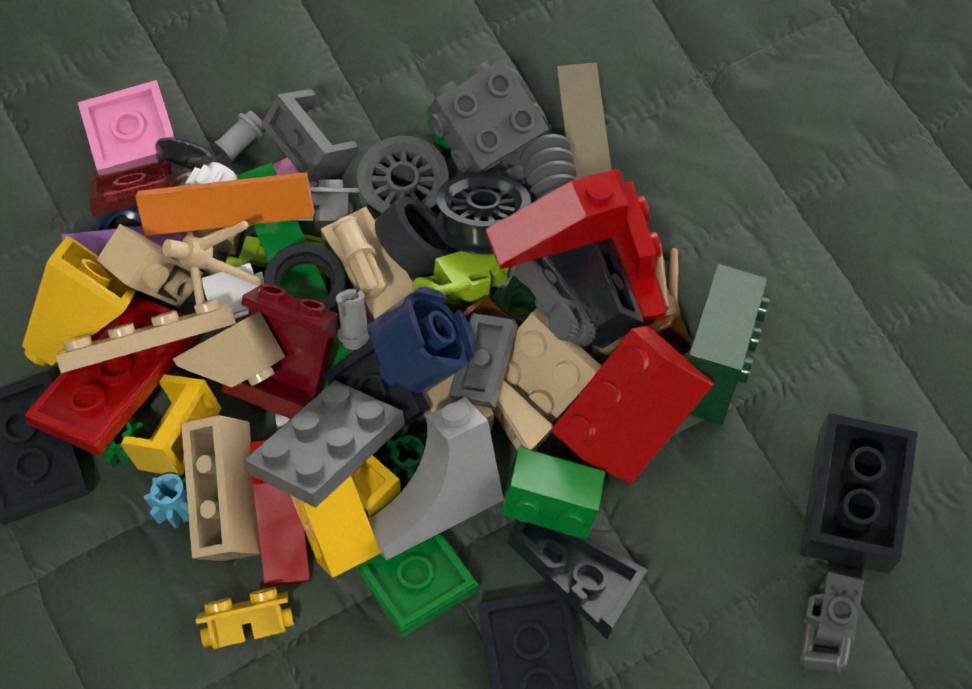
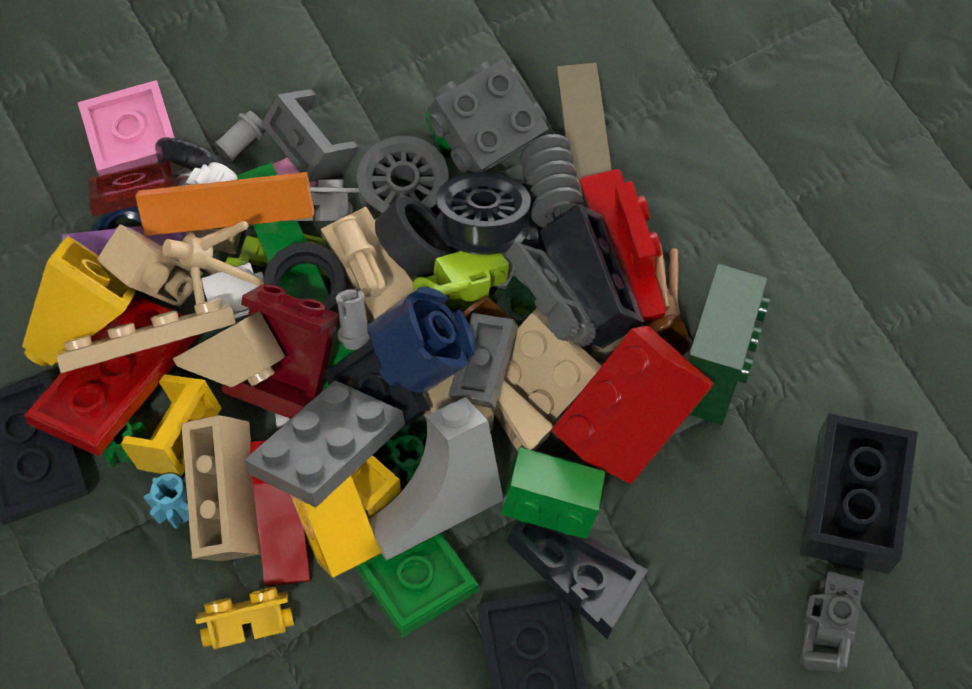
(562, 220): red slope -> none

